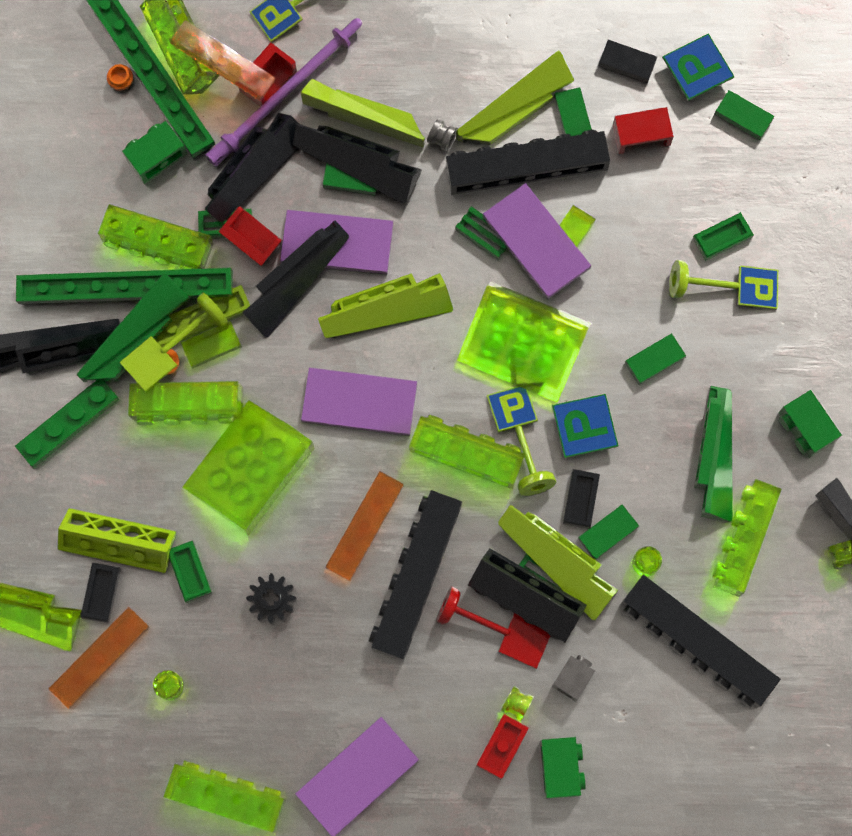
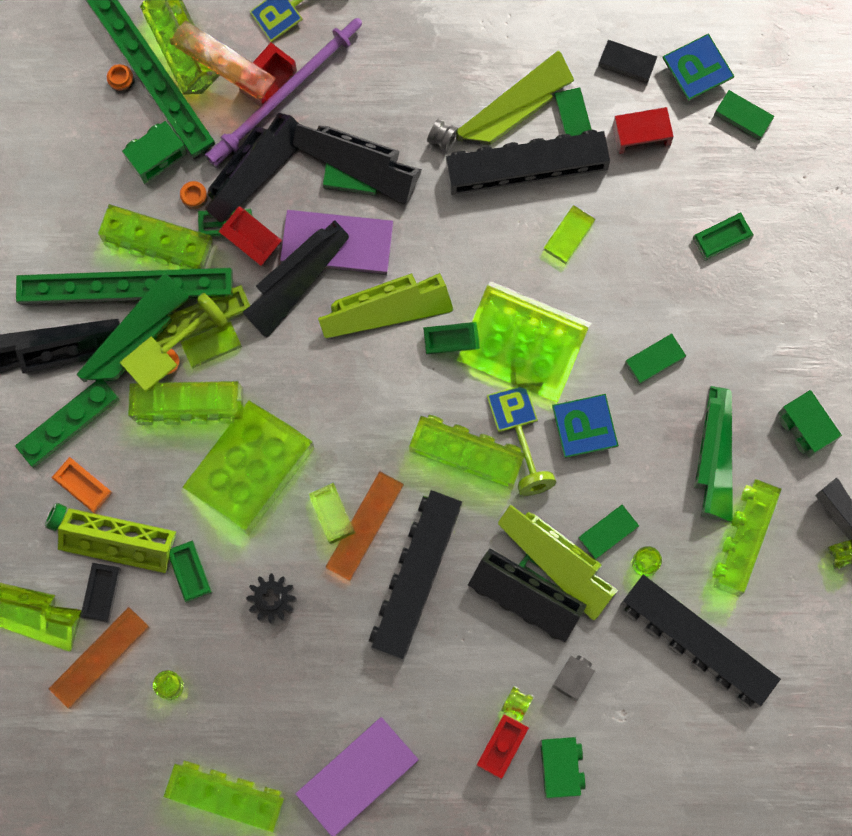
(55, 516): none -> green tile
(81, 485): none -> orange tile
(193, 195): none -> orange tile
(332, 513): none -> clear neon green tile
(359, 401): medium lavender tile -> none
(363, 112): lime wedge -> none
(451, 338): none -> green tile
(466, 219): green tile -> none
(521, 639): red piece -> none
(536, 241): medium lavender tile -> none
(581, 499): black tile -> none
(755, 285): lime piece -> none

